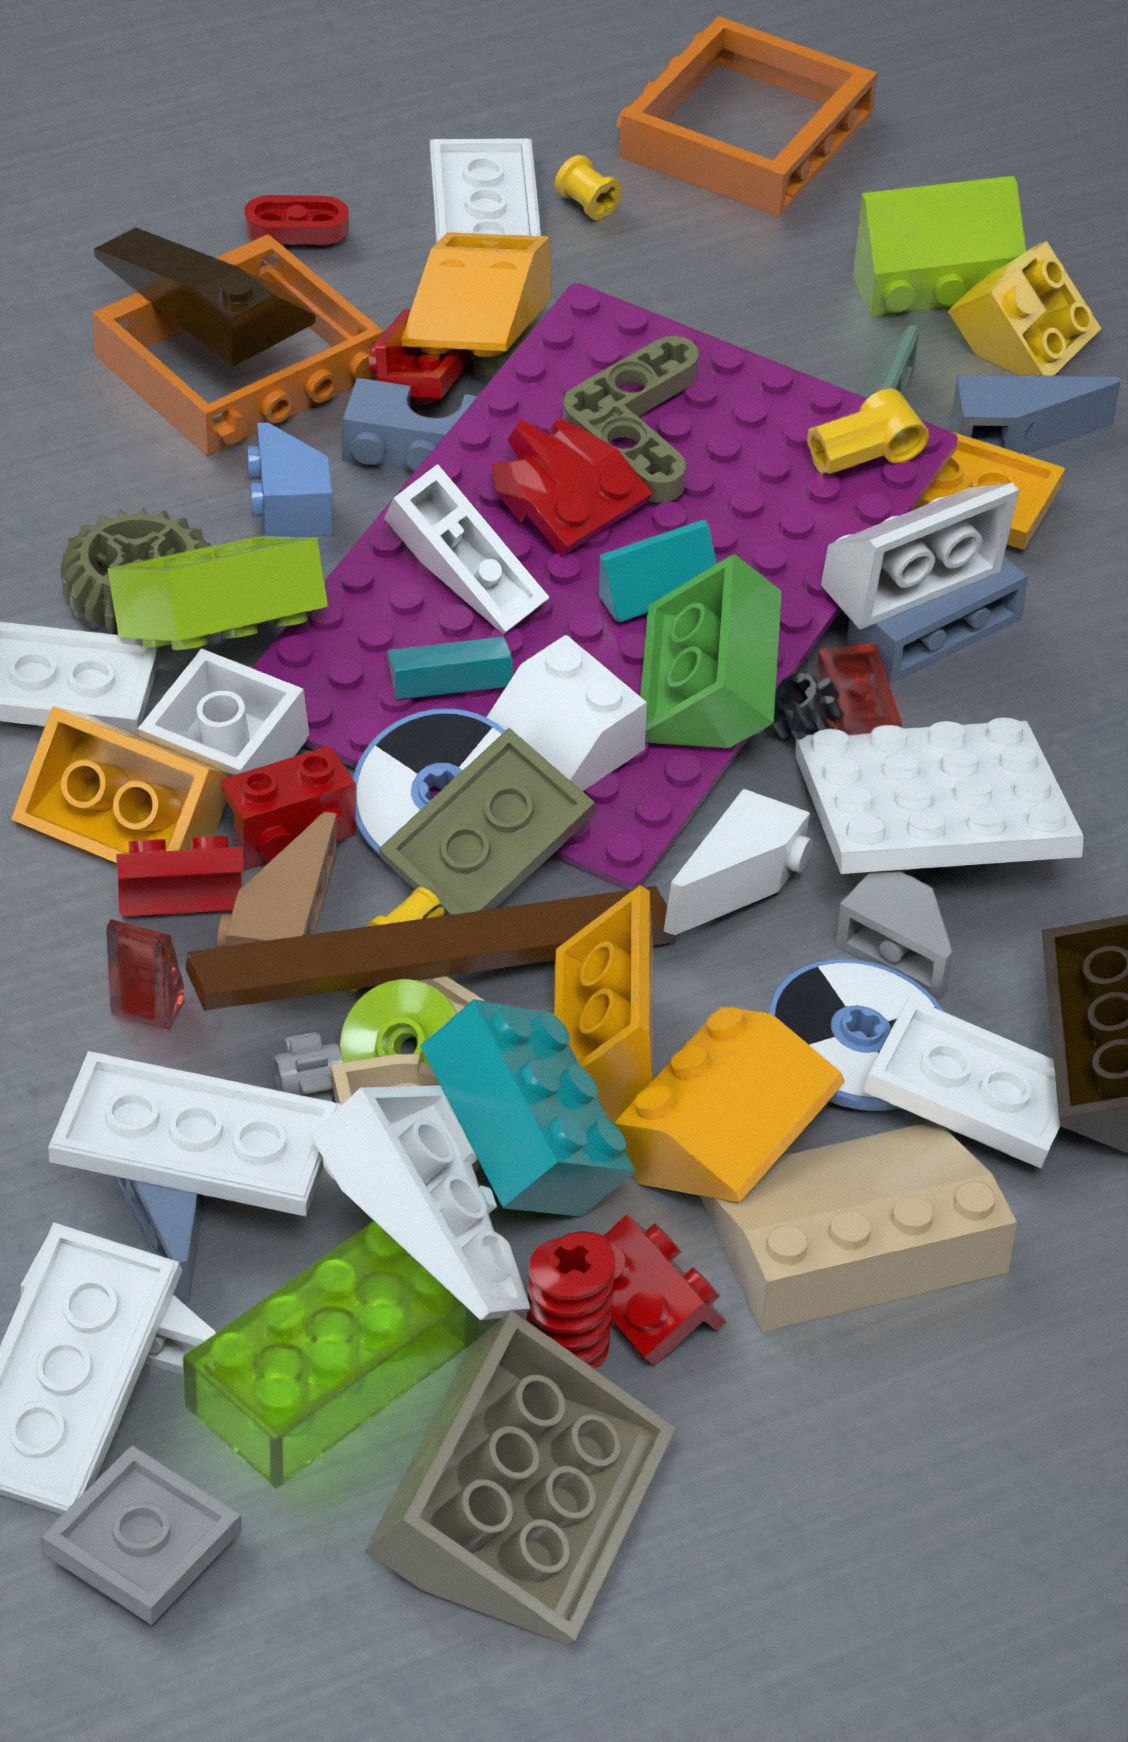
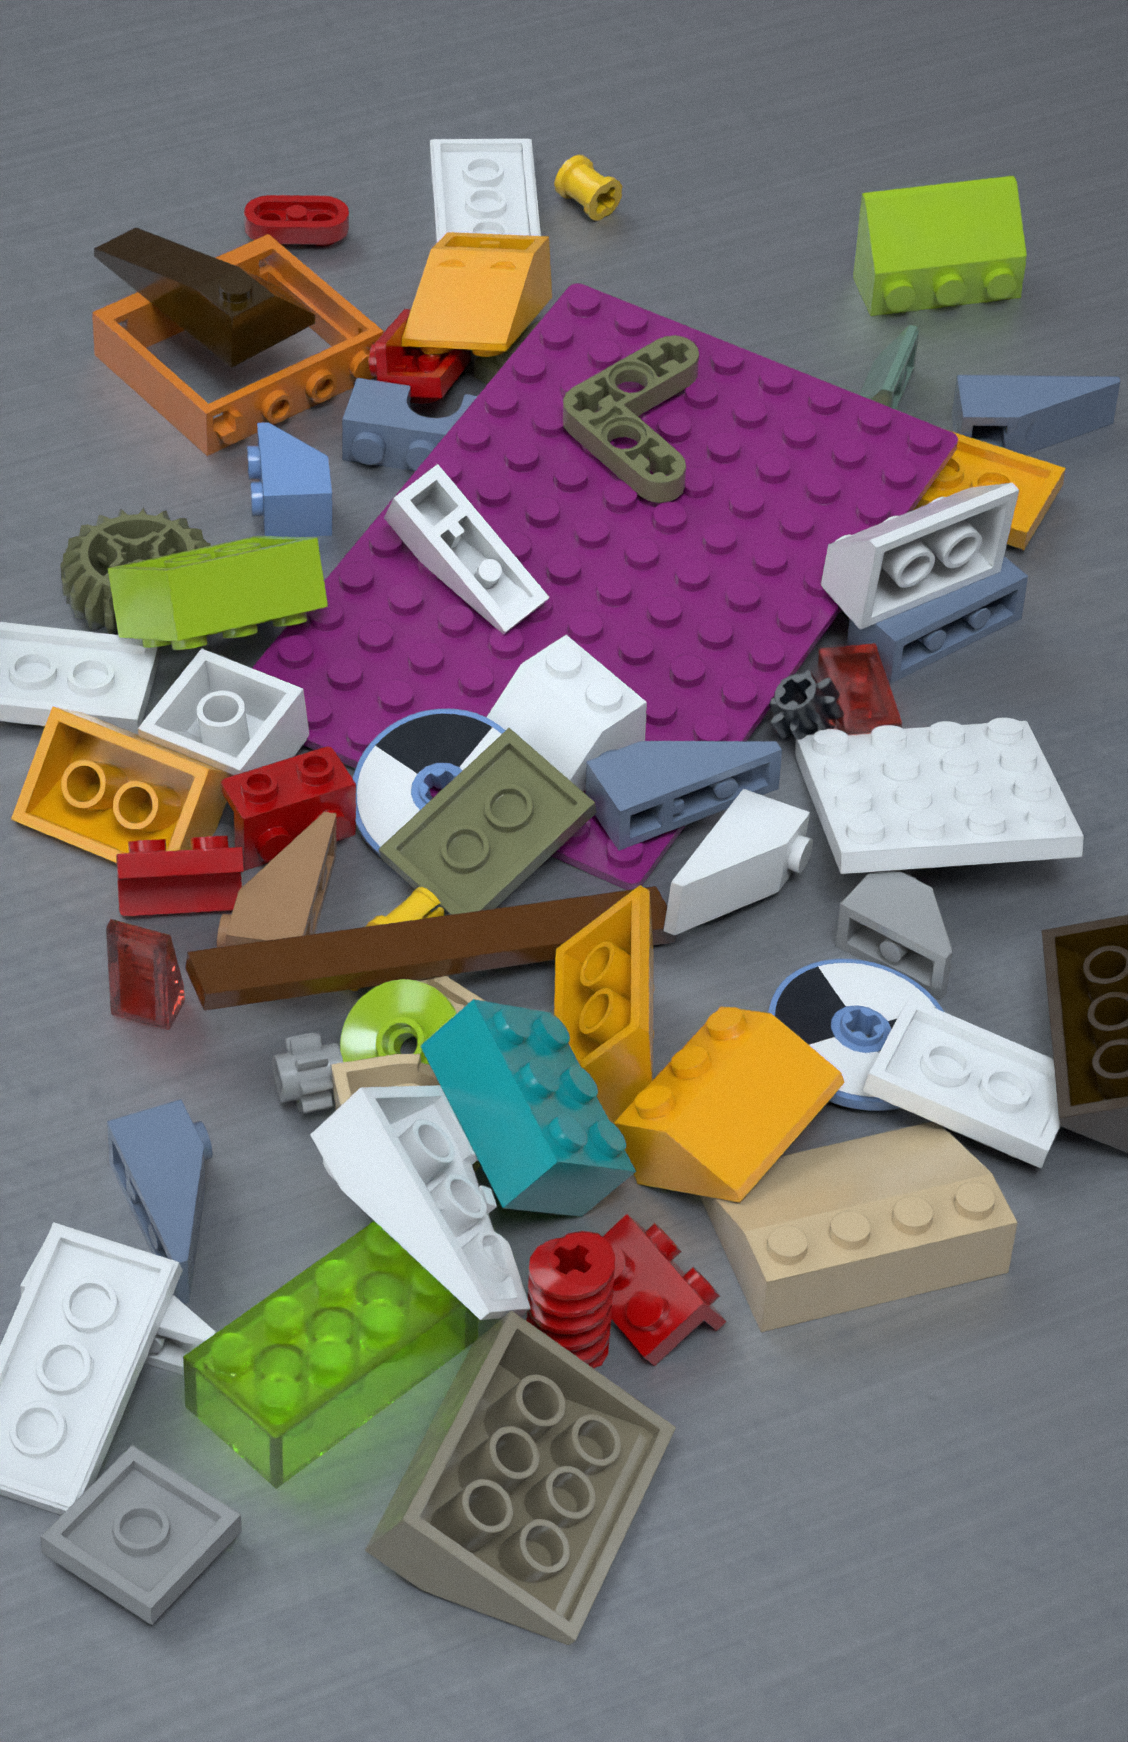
(192, 1133): white tile -> none
(450, 667): teal slope -> none
(567, 483): red plate -> none
(652, 568): teal slope -> none
(674, 783): none -> sand blue slope
(712, 658): bright green slope -> none
(729, 169): orange window -> none
(880, 428): yellow piece -> none
(1026, 315): yellow slope -> none

